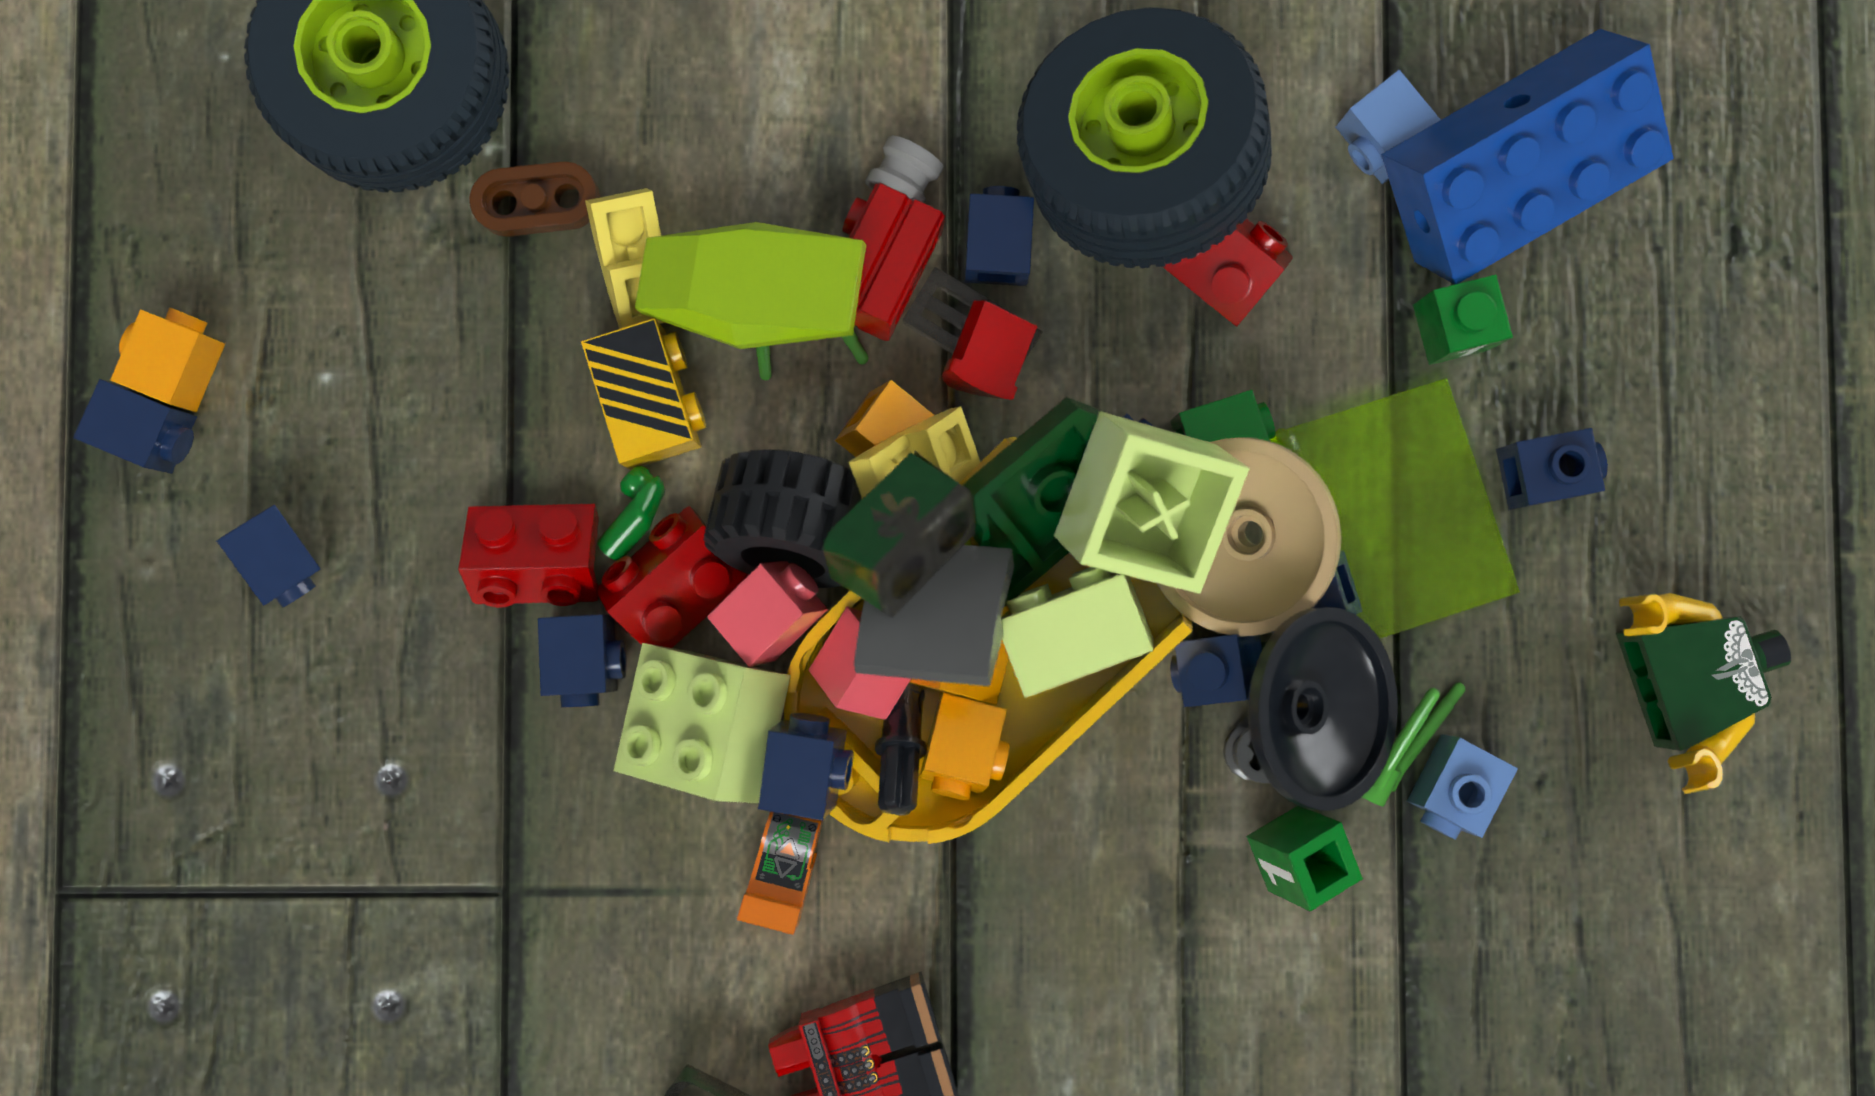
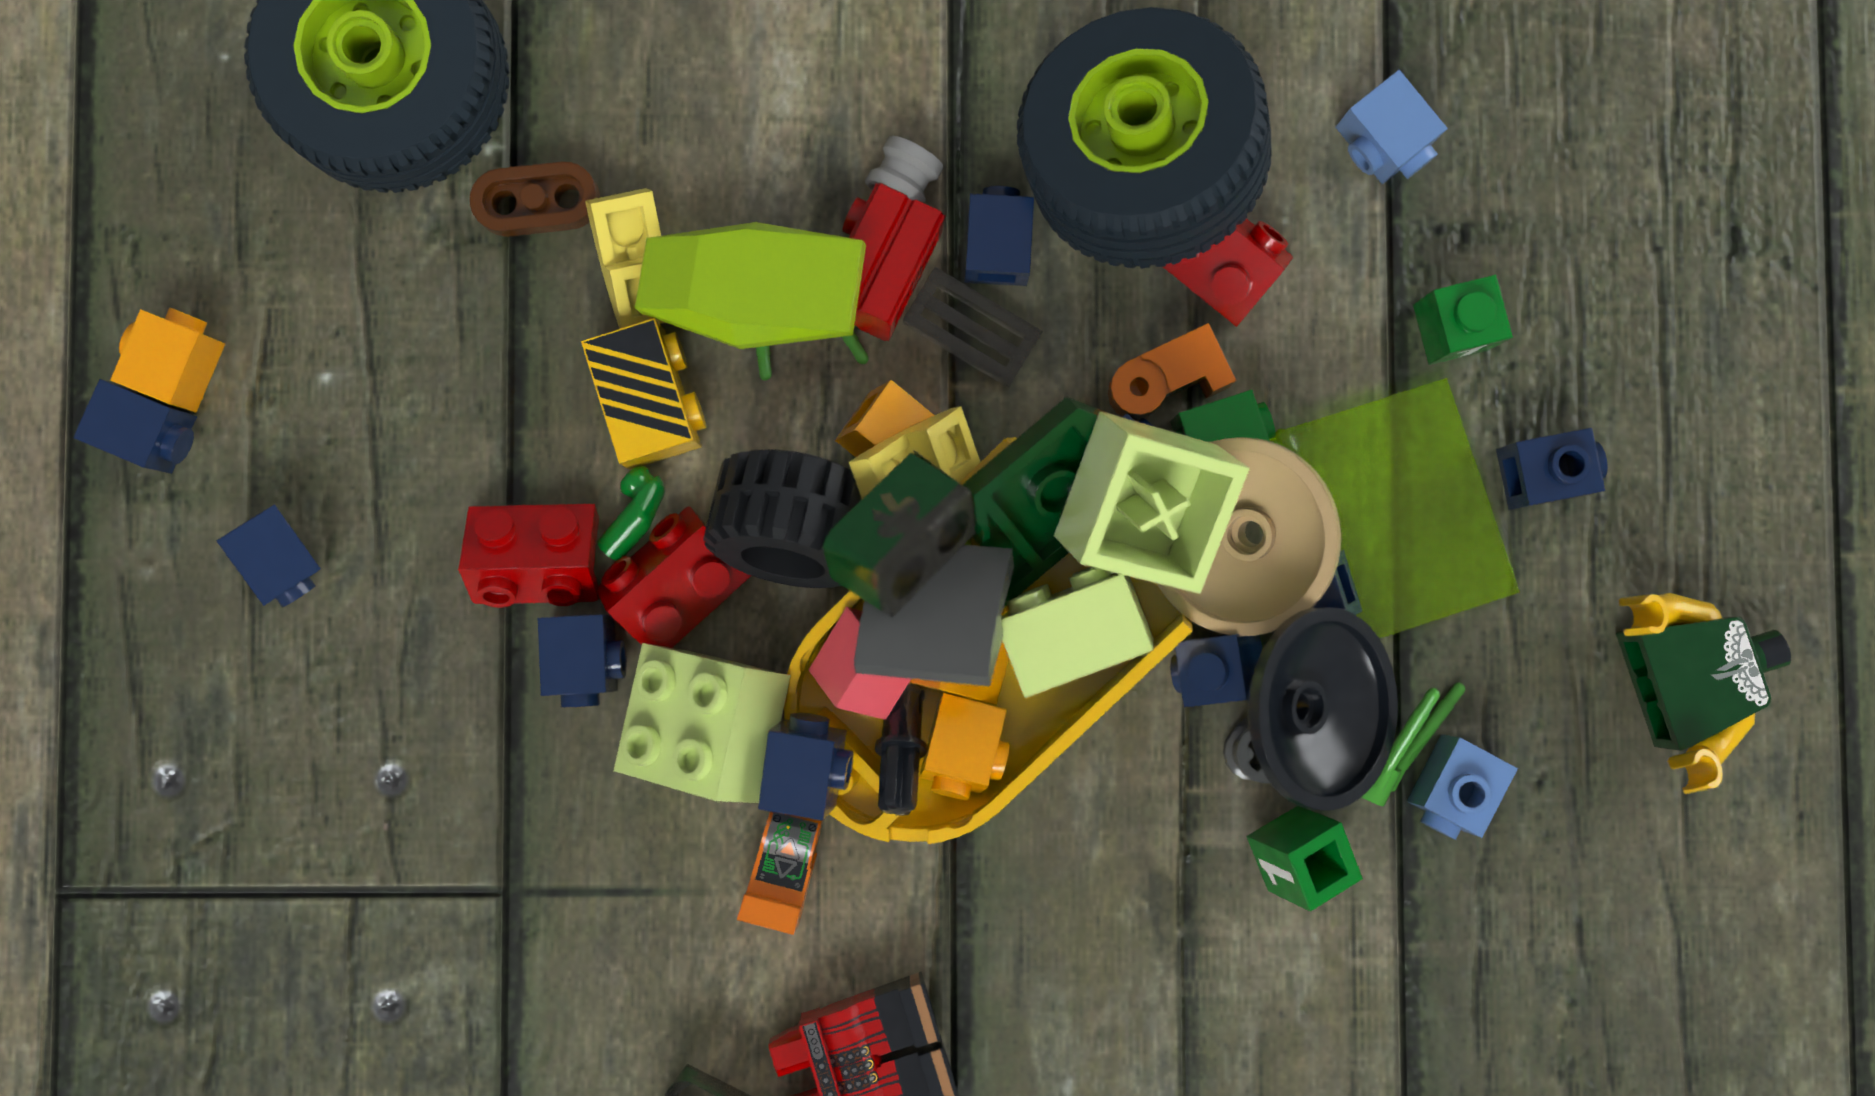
(768, 612): coral brick -> none
(989, 352): red tile -> none
(1168, 369): none -> orange leg
(1529, 155): blue brick -> none

